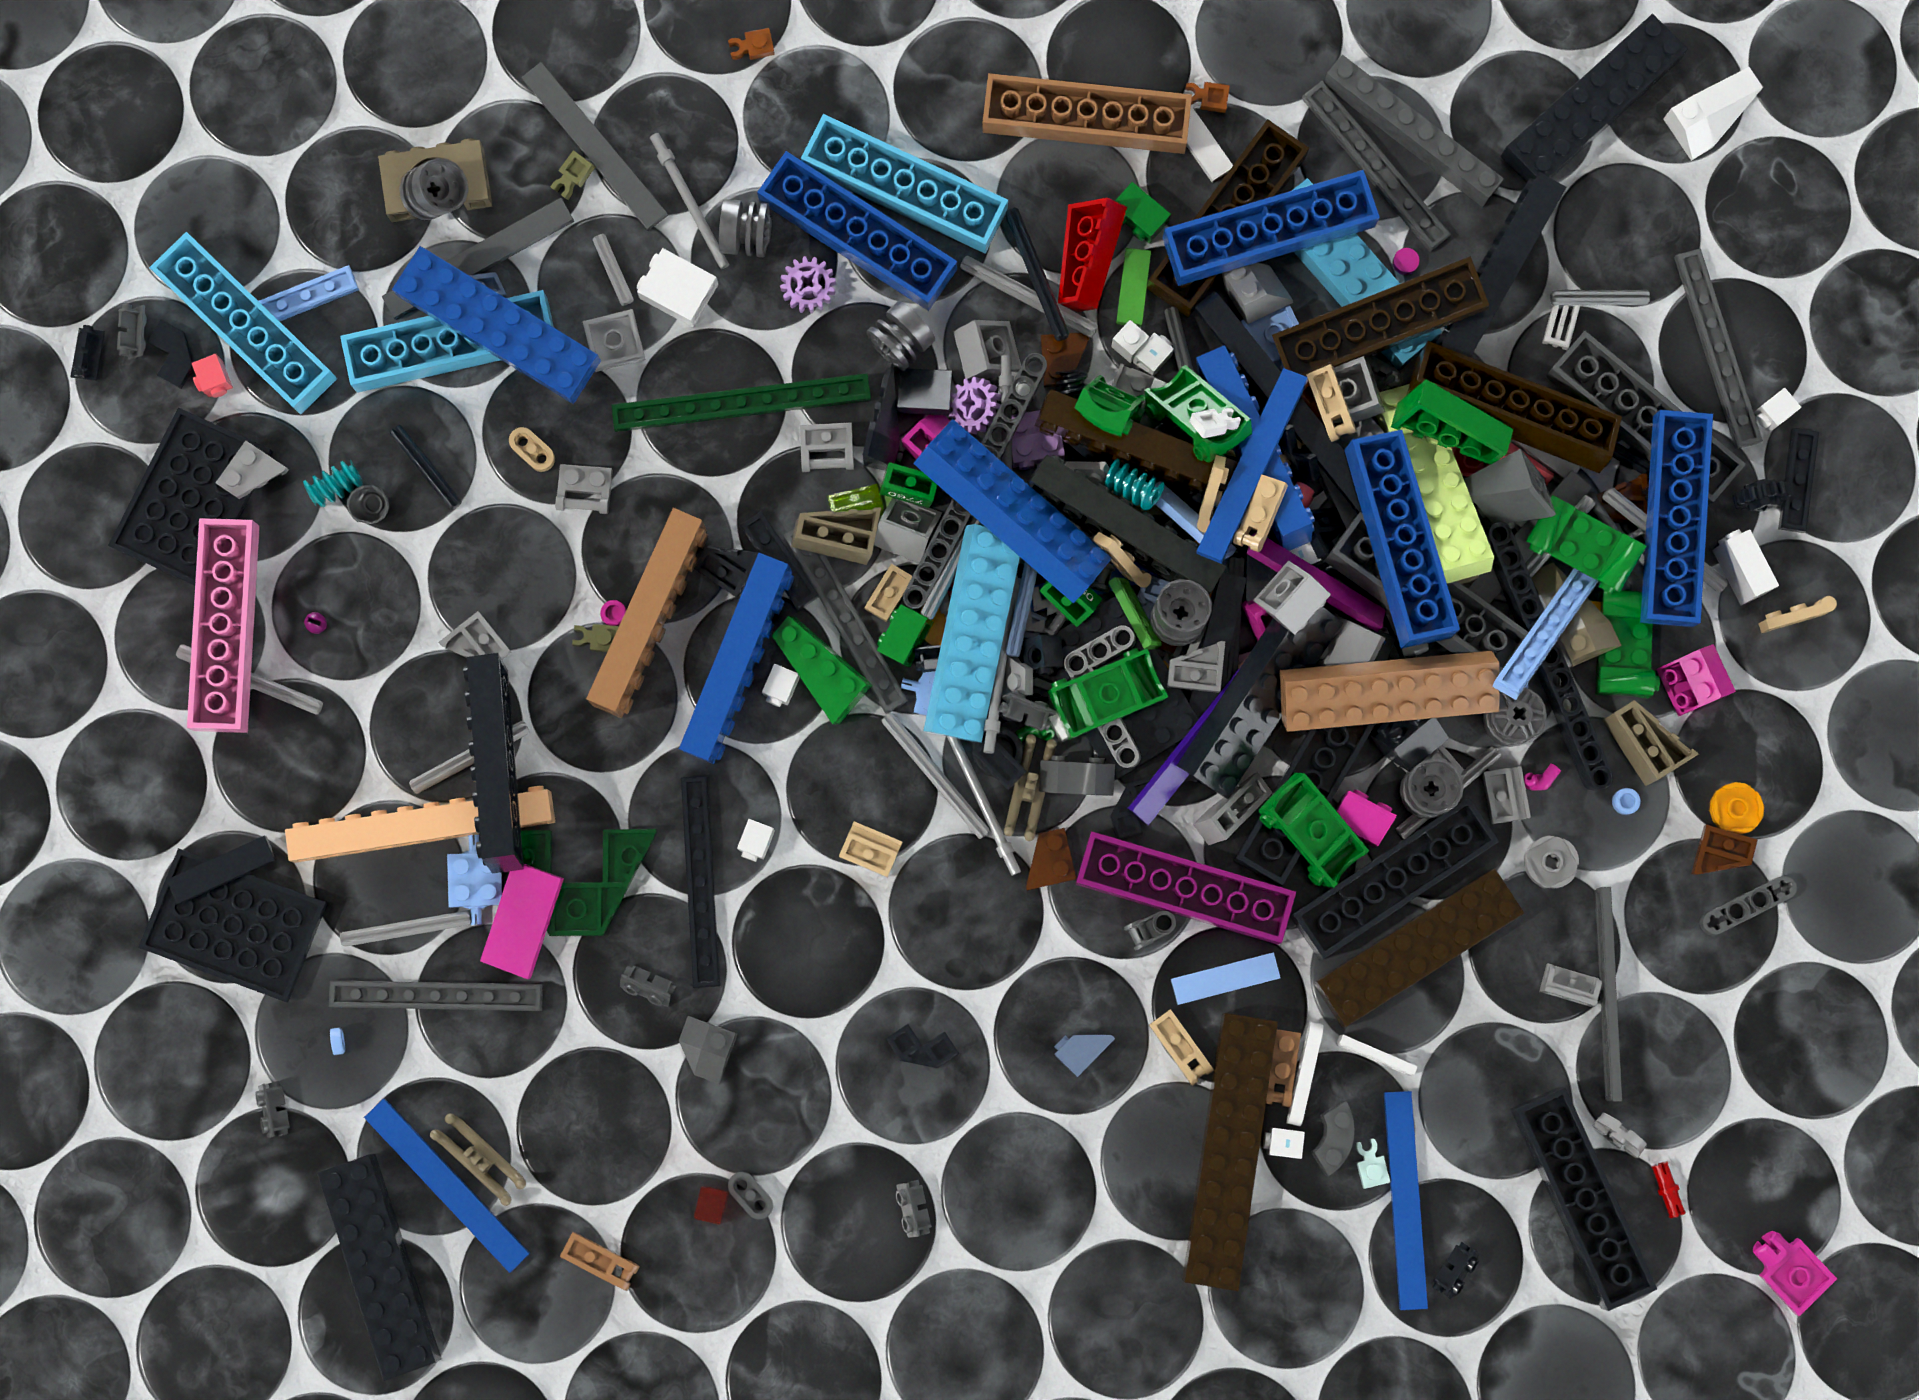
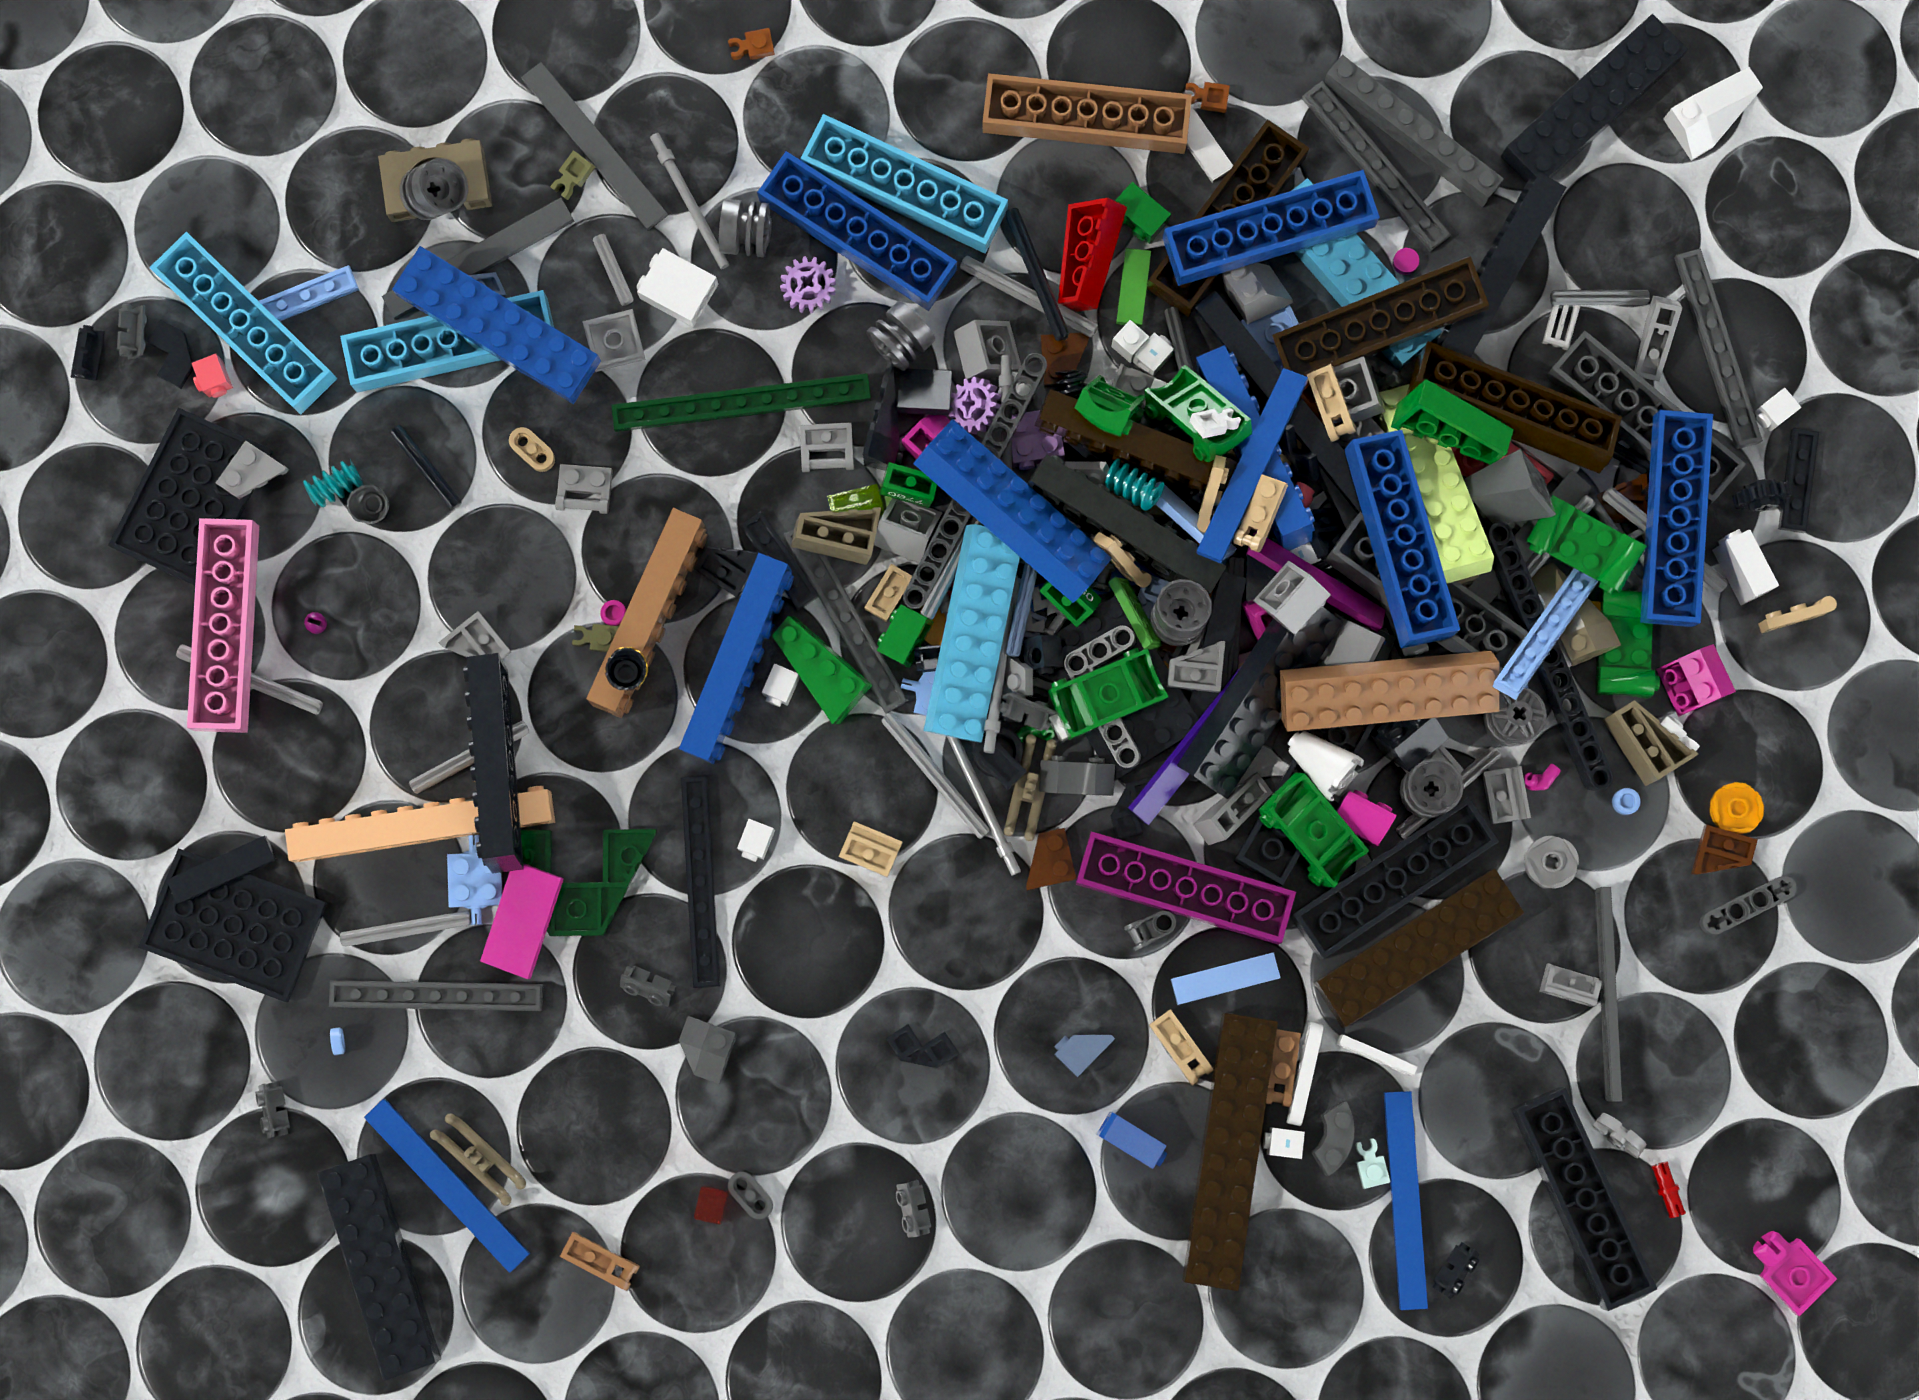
(626, 668): none -> black hair
(1132, 1140): none -> slope
(1325, 763): none -> white cone
(1657, 337): none -> light grey slope
(1674, 726): none -> white plate

